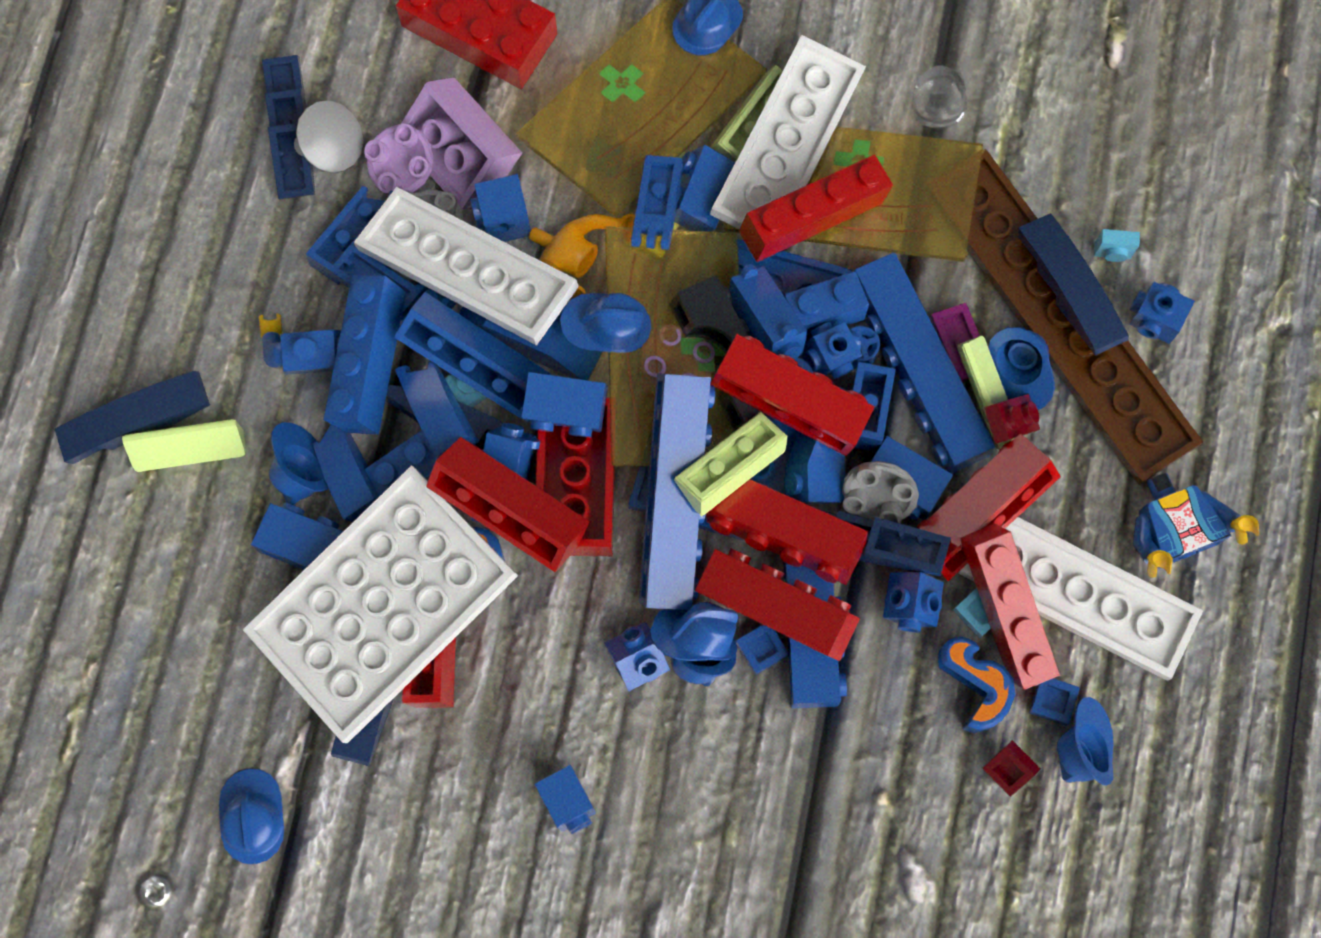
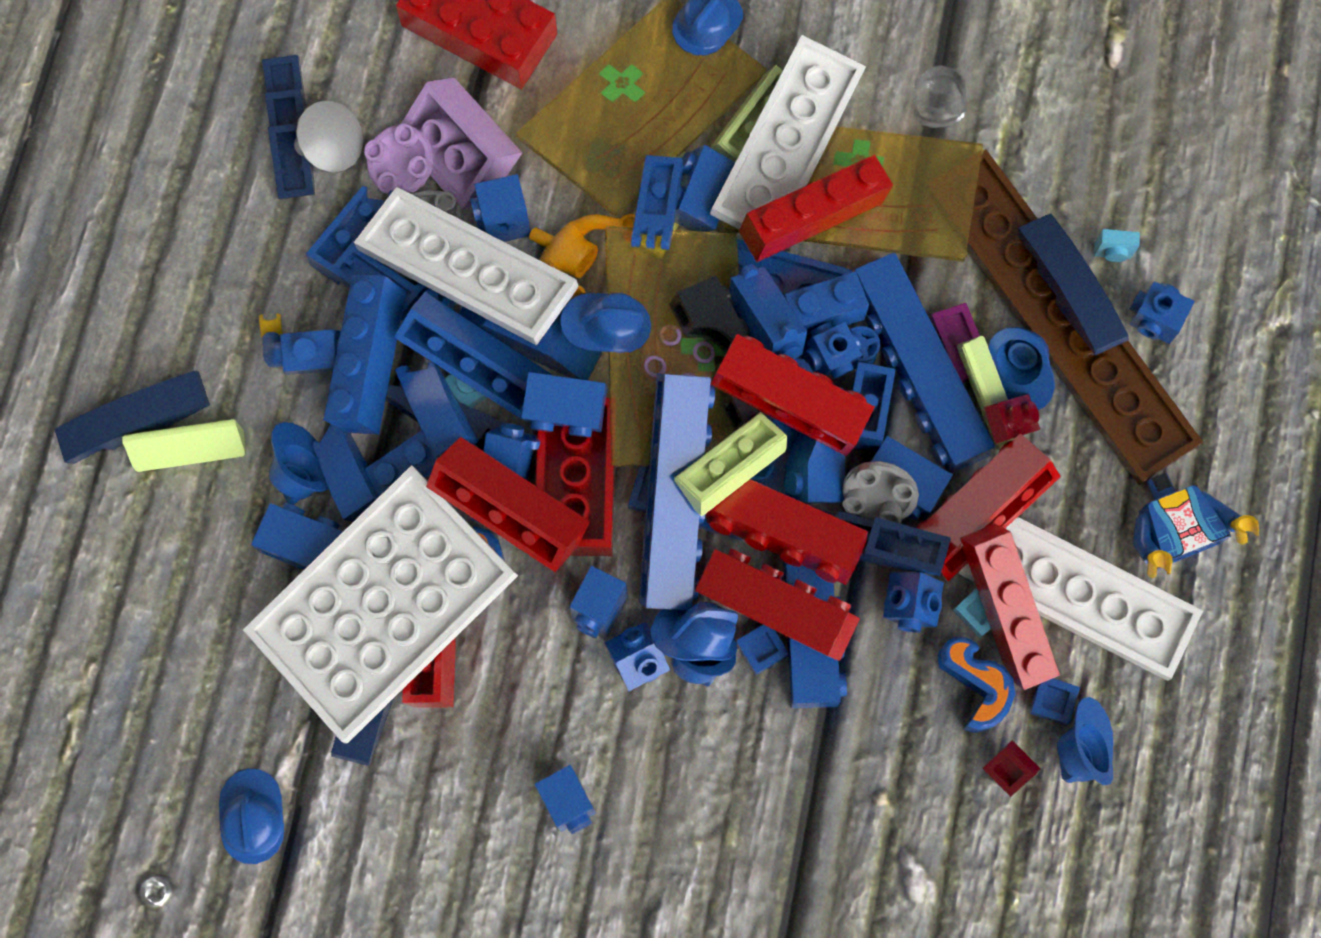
(598, 603): none -> blue brick

